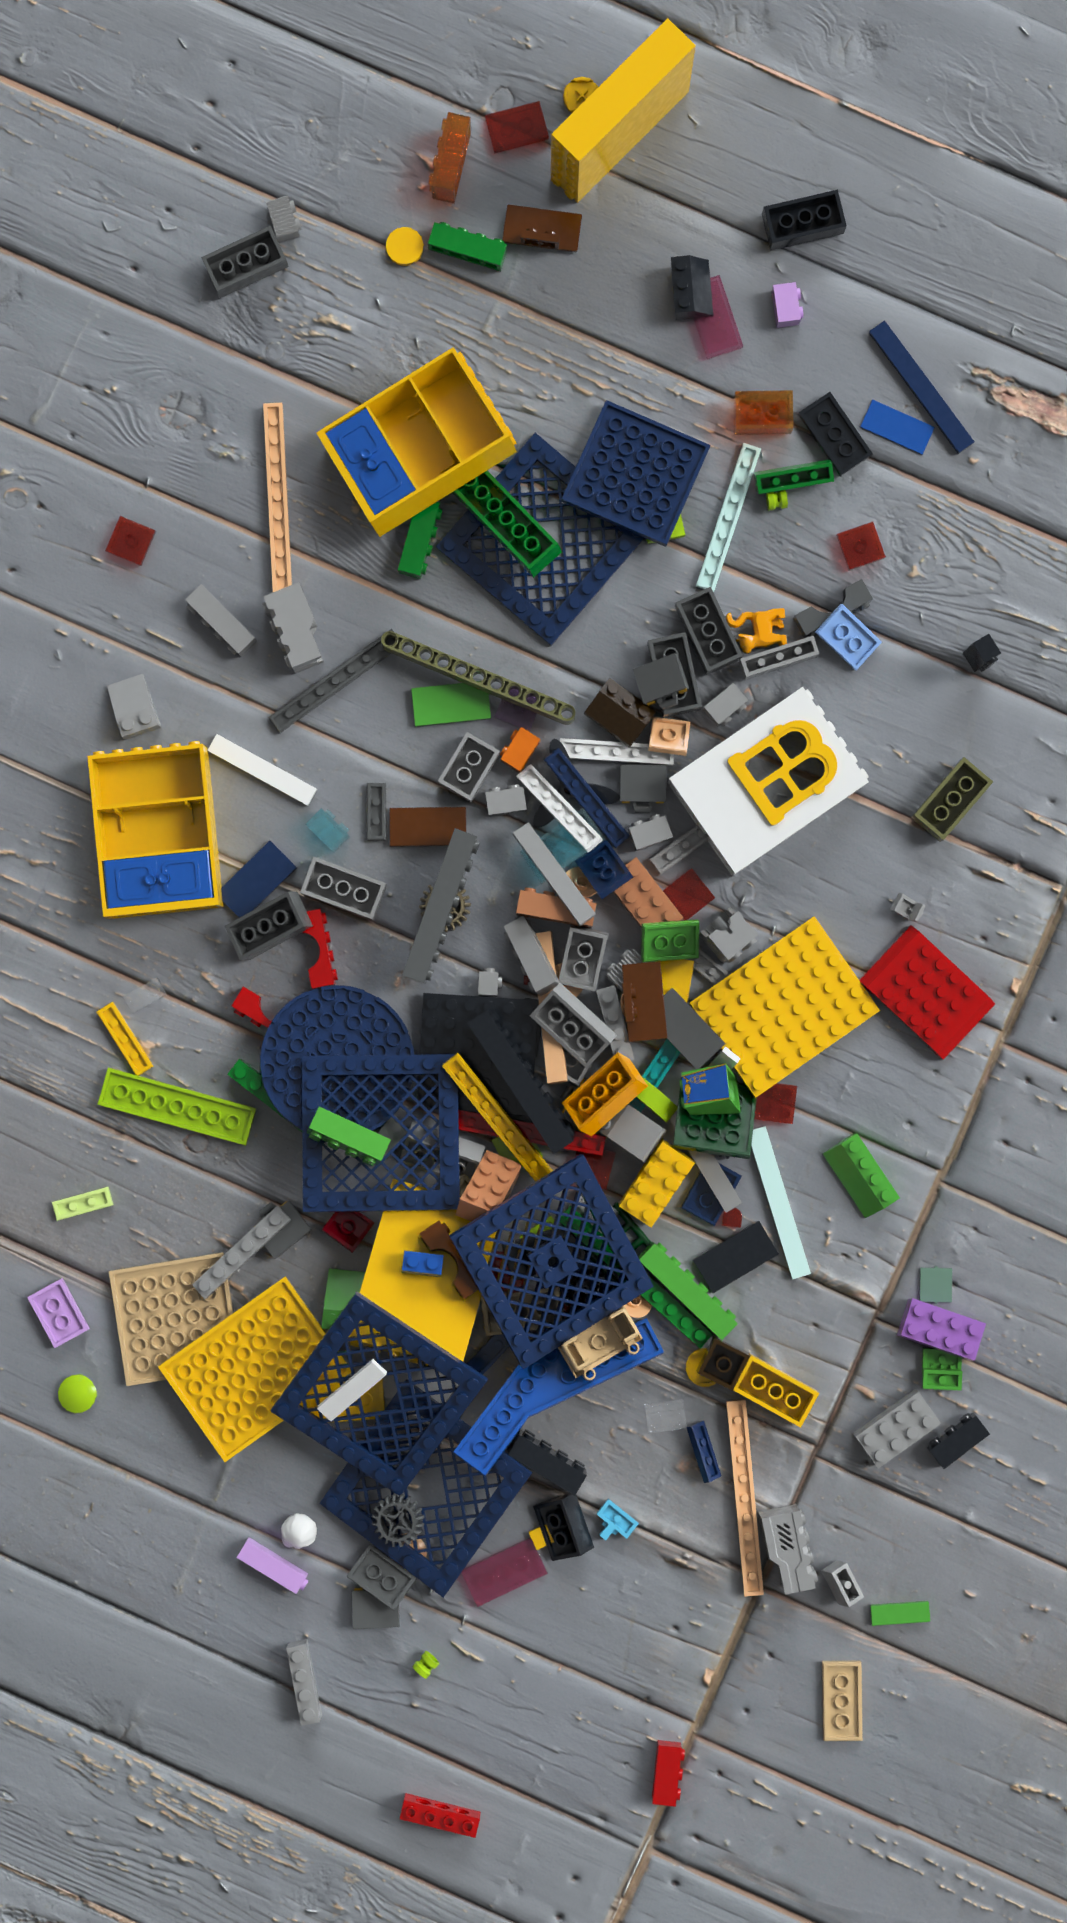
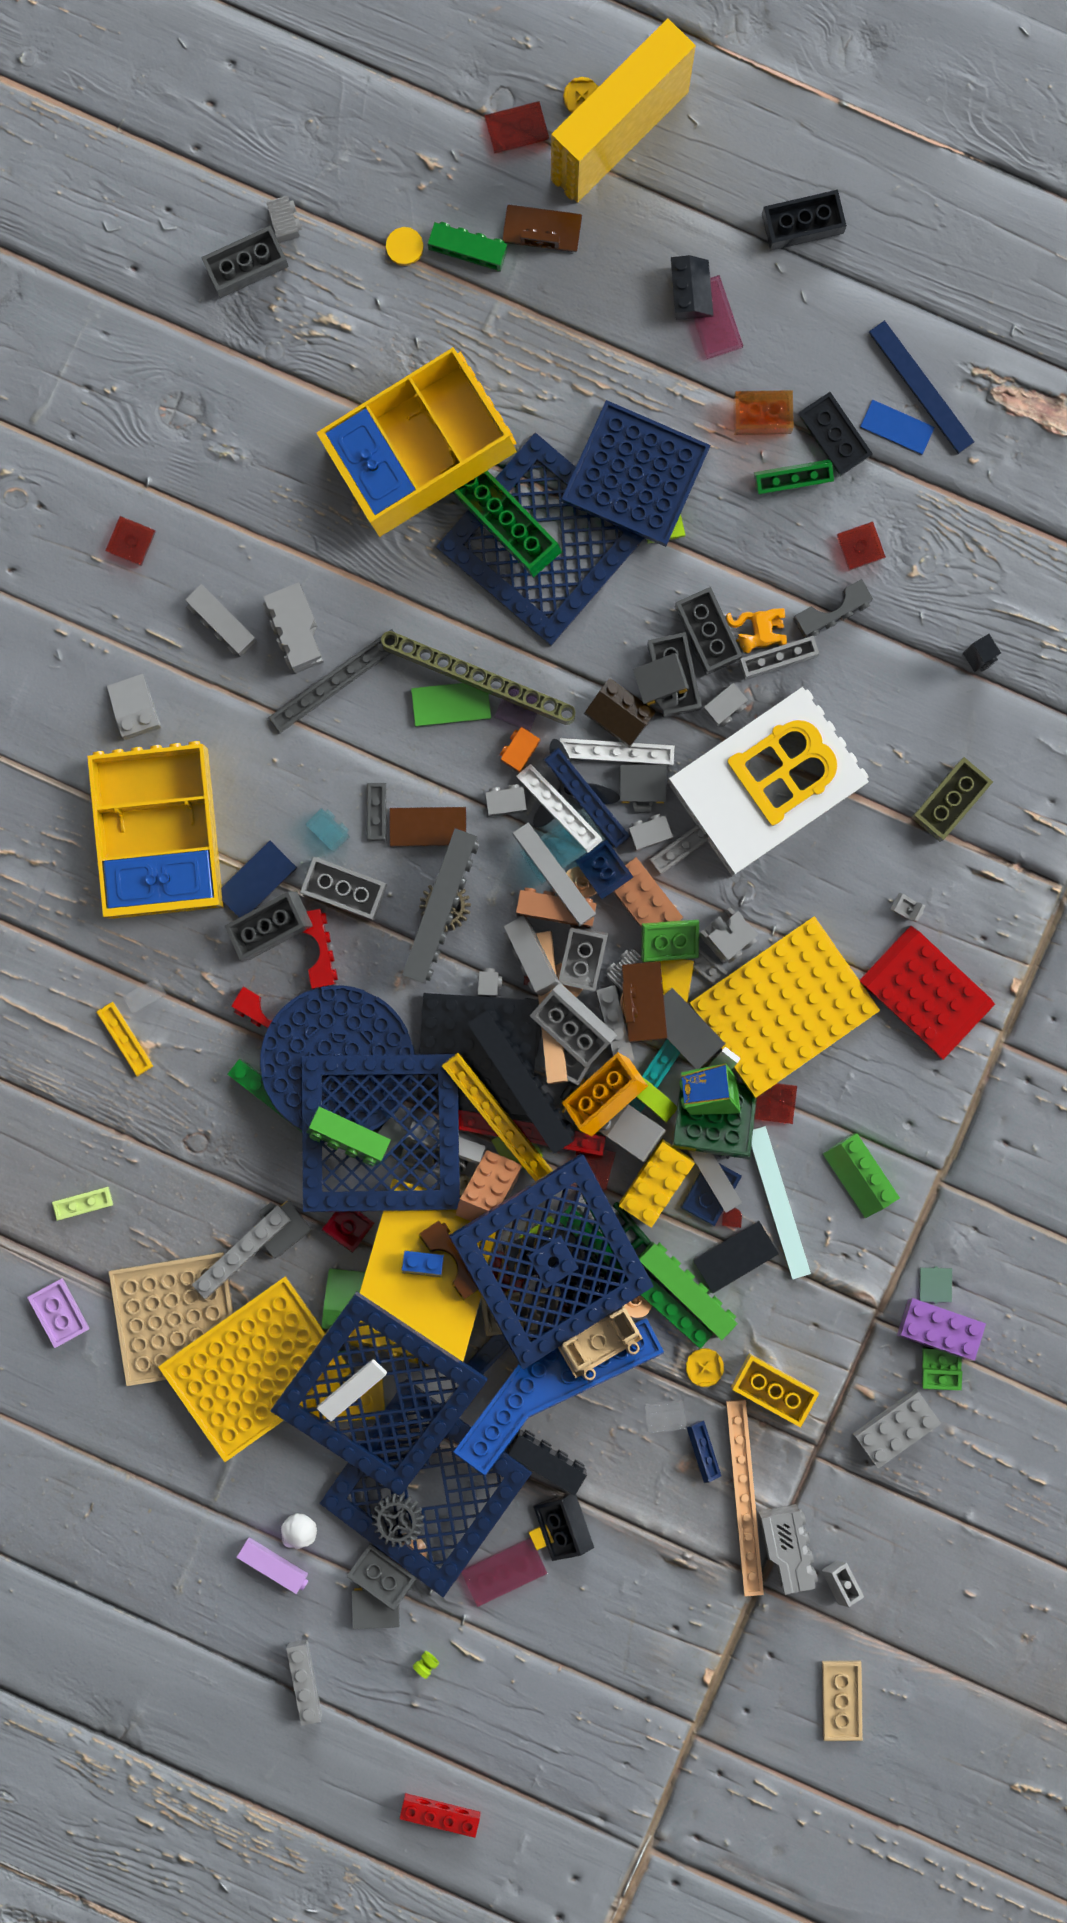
(77, 1393): lime dish -> none
(177, 1106): lime plate -> none
(262, 769): white tile -> none
(277, 495): light nougat plate -> none
(418, 541): green brick -> none
(450, 157): clear orange brick -> none
(469, 767): light grey brick -> none
(615, 1520): medium azure hinge -> none
(667, 1773): red brick -> none
(669, 736): light nougat plate -> none
(689, 894): clear red plate -> none
(723, 1363): dark brown brick -> none
(728, 517): light aqua tile -> none
(776, 500): lime wheel -> none
(786, 304): lavender brick -> none
(848, 637): light blue tile -> none
(900, 1613): bright green tile -> none
(957, 1440): black brick -> none

